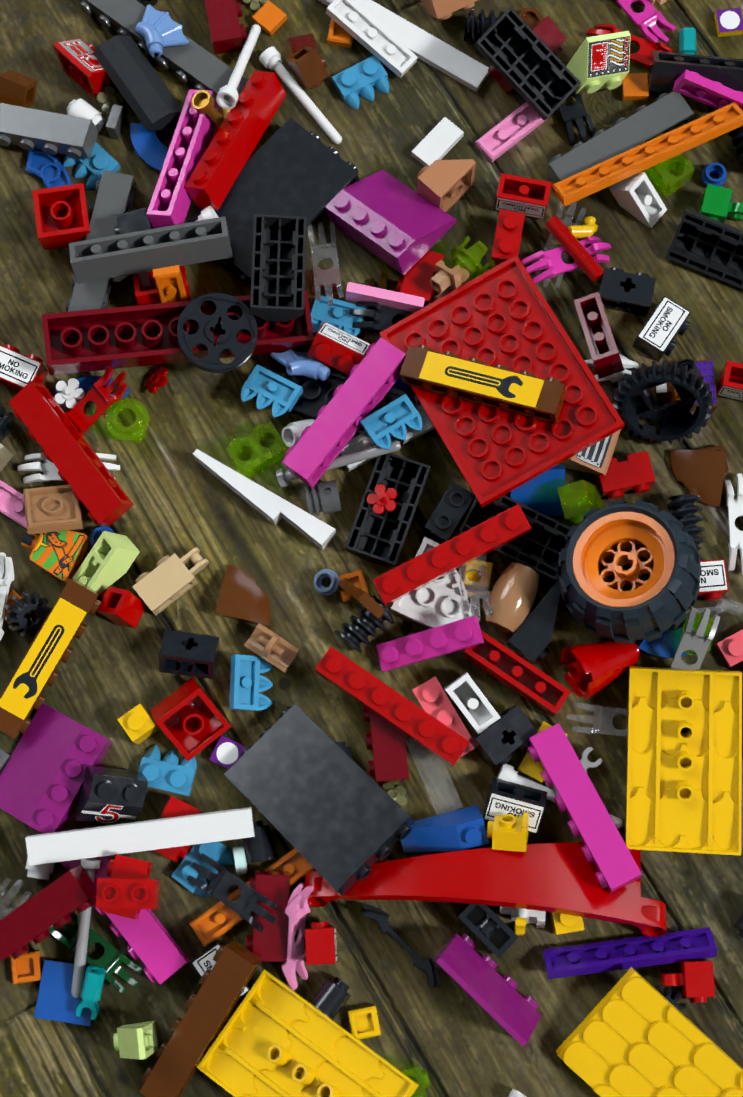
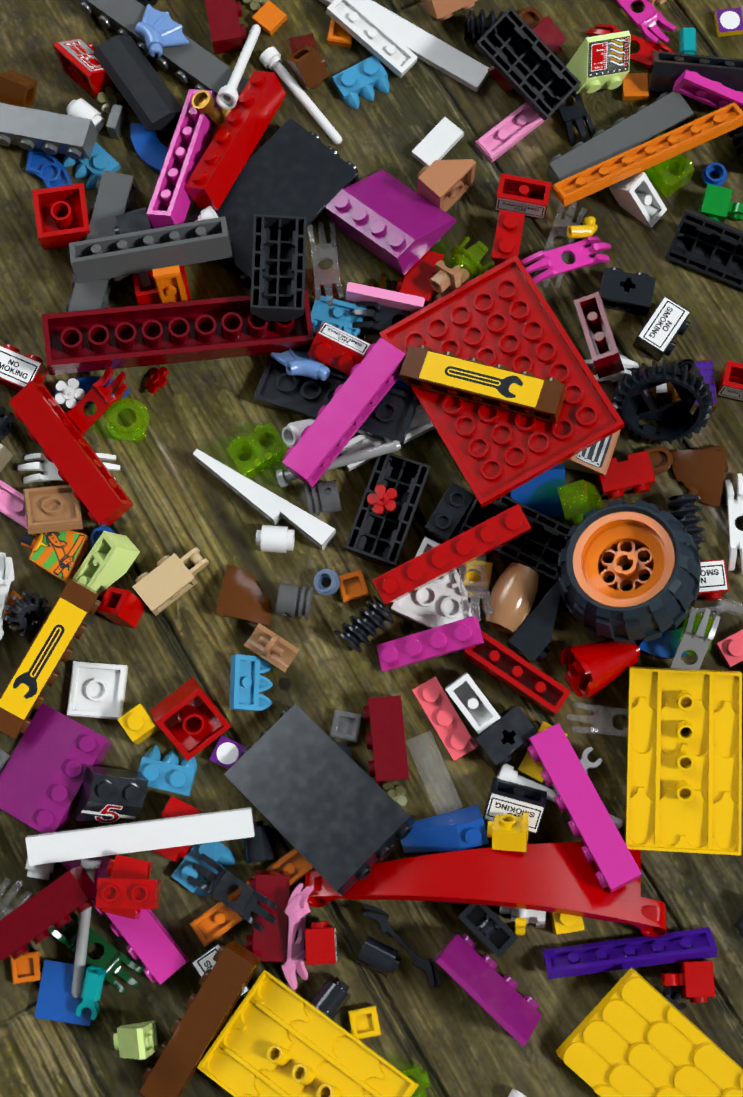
(97, 690): none -> white tile
(189, 654): black brick -> none
(208, 323): black wedge -> none
(240, 860): light aqua tile -> none
(271, 389): dark azure plate -> none
(275, 539): none -> white brick
(294, 601): none -> dark grey piece
(345, 726): none -> flat silver tile
(361, 598): reddish brown tile -> none
(378, 957): none -> black brick
(391, 707): red brick -> none
(392, 421): dark azure plate -> none
(574, 248): red axle -> none
(660, 459): none -> reddish brown tile

